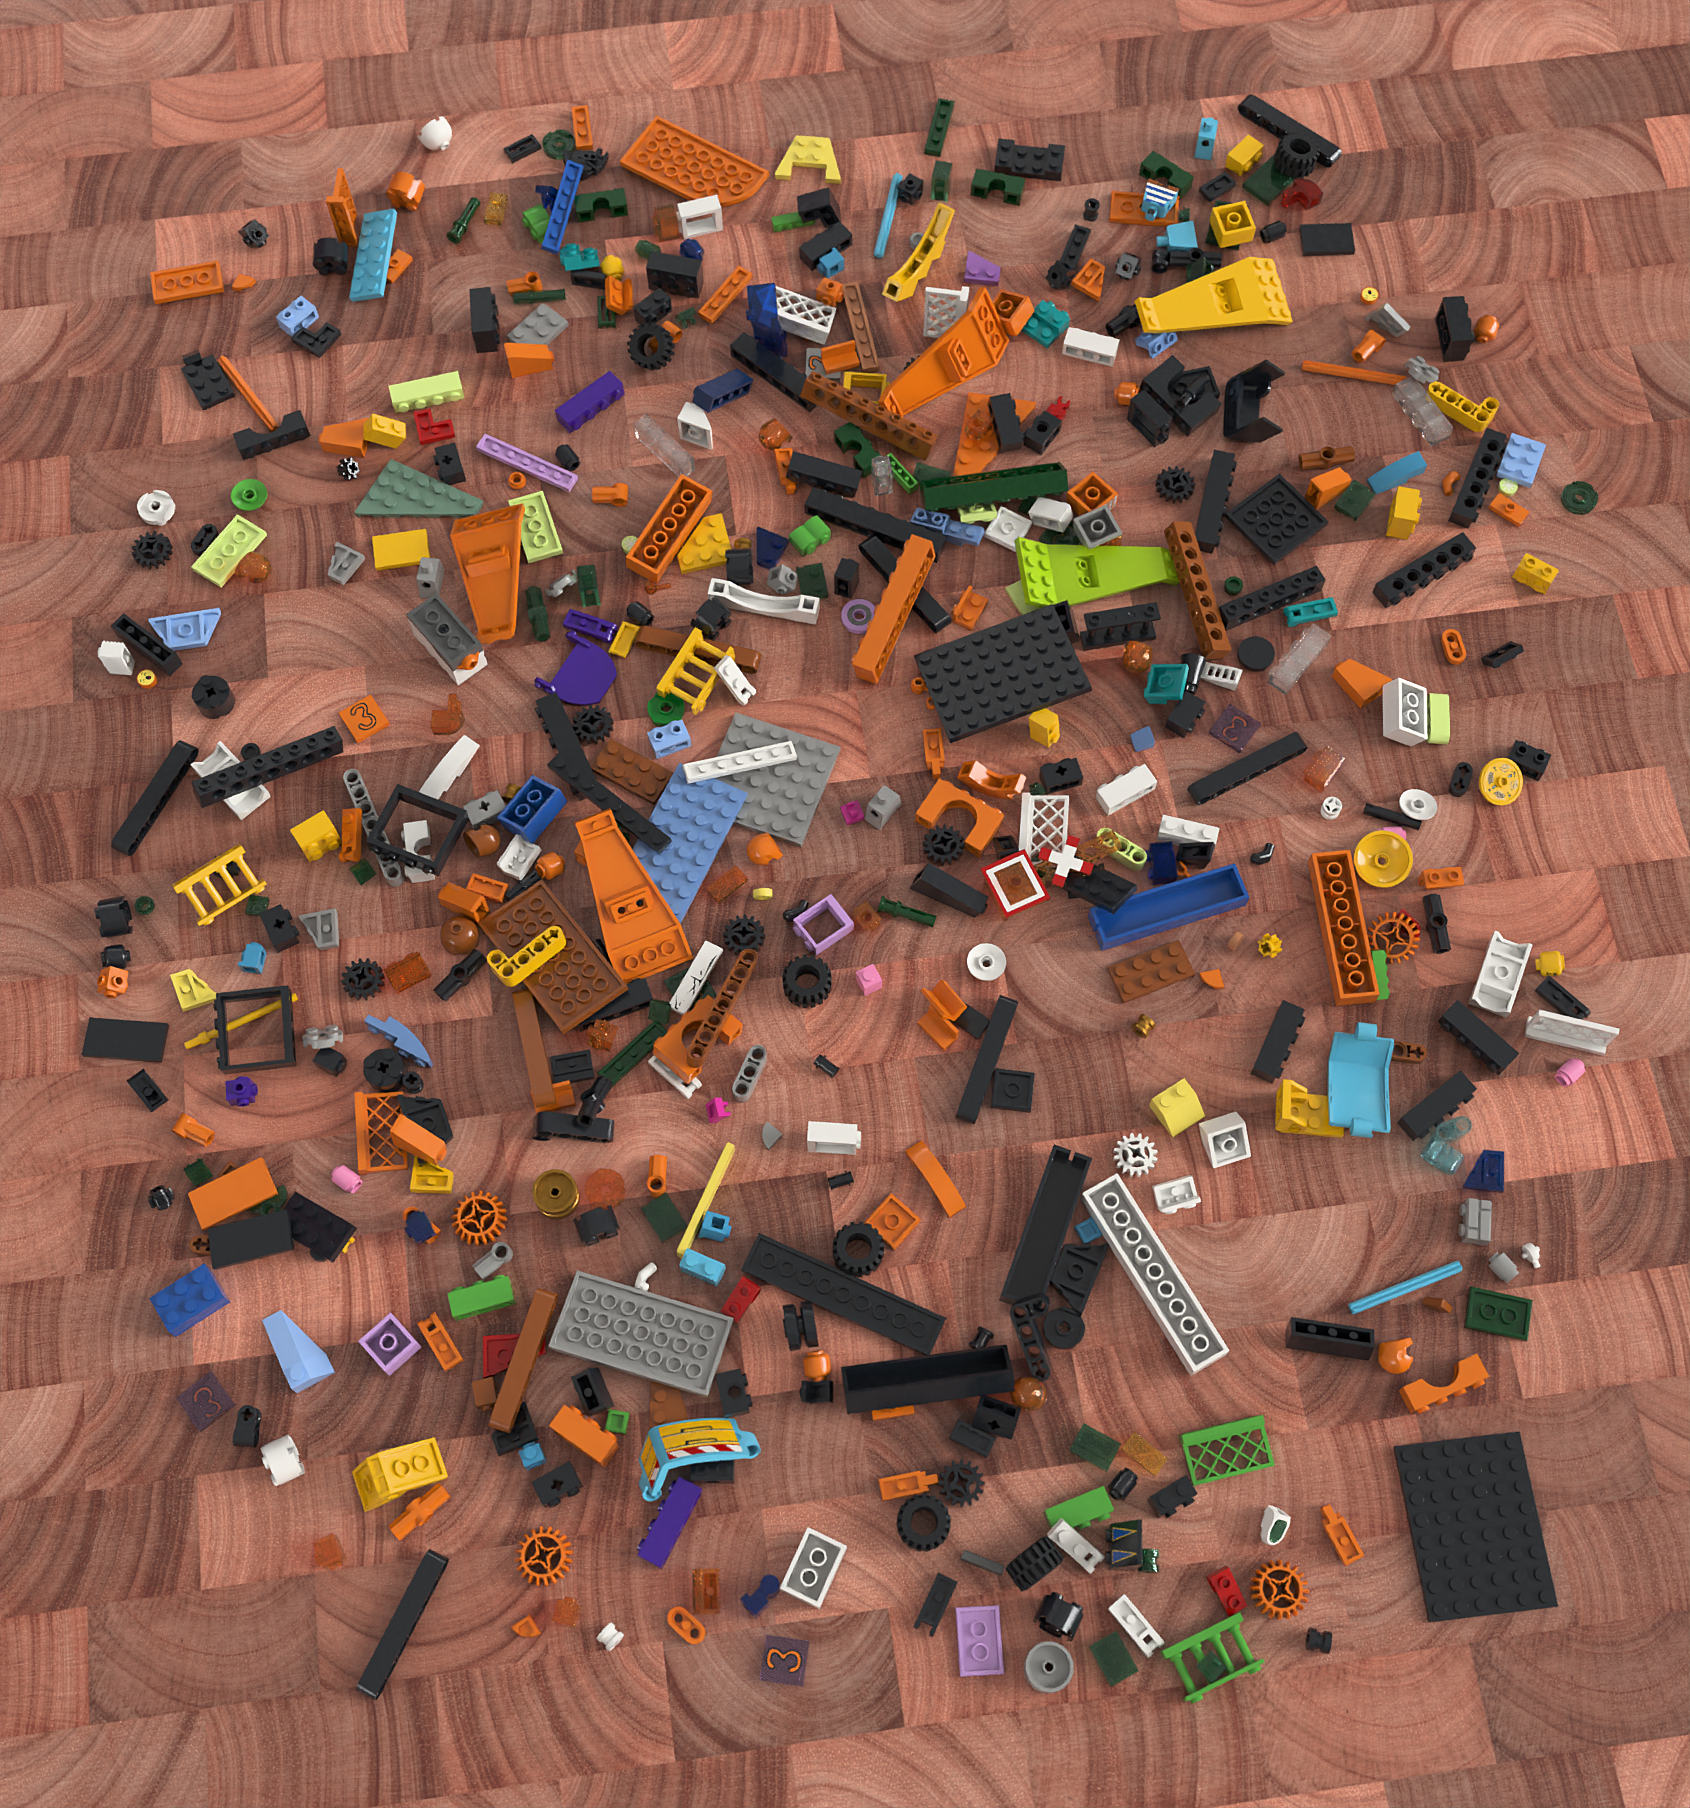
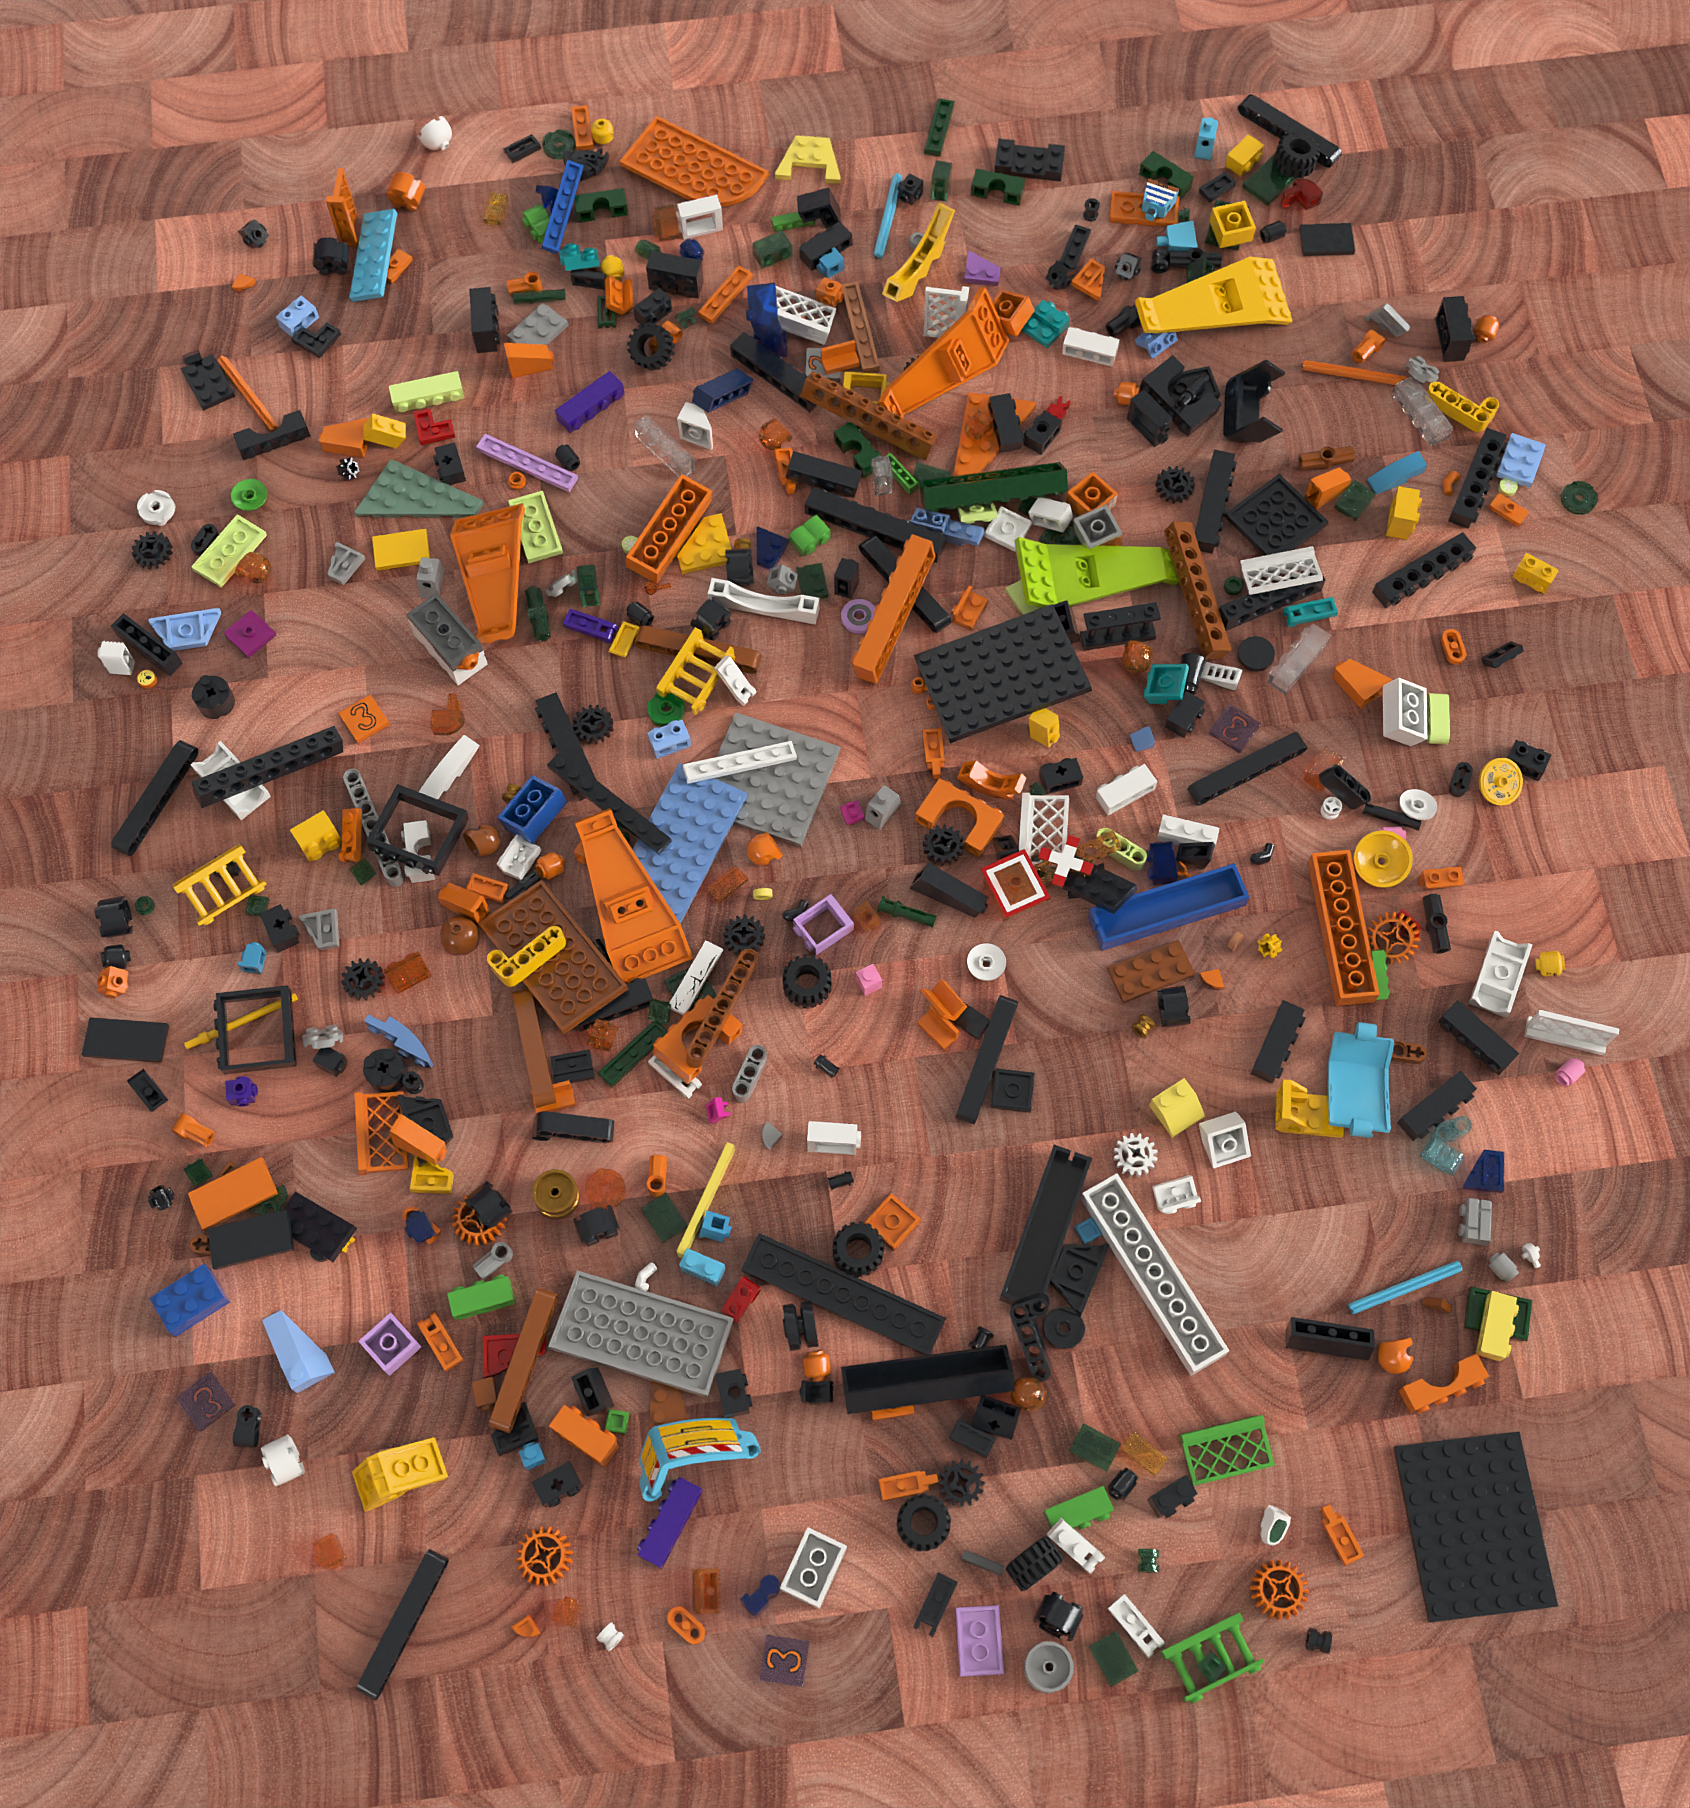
(186, 282): orange plate -> none
(191, 990): light yellow wing -> none
(249, 633): none -> magenta plate
(250, 750): black tile -> none
(346, 1179): bright pink brick -> none
(419, 1511): orange piece -> none
(451, 984): black piece -> none
(460, 225): dark green pin -> none
(475, 808): light grey brick -> none
(488, 1204): none -> black brick
(583, 675): dark purple piece -> none
(593, 1100): black piece -> none
(602, 131): none -> yellow head
(616, 494): orange piece -> none
(632, 771): dark orange plate -> none
(713, 1472): black brick -> none
(772, 249): none -> clear green brick
(936, 1178): orange slope -> none
(1124, 1545): black slope -> none
(1173, 1006): none -> black brick
(1227, 1590): red plate -> none
(1285, 563): none -> white fence
(1344, 786): none -> black beam
(1369, 295): tile -> none
(1497, 1326): none -> light yellow brick
(1561, 999): black plate -> none

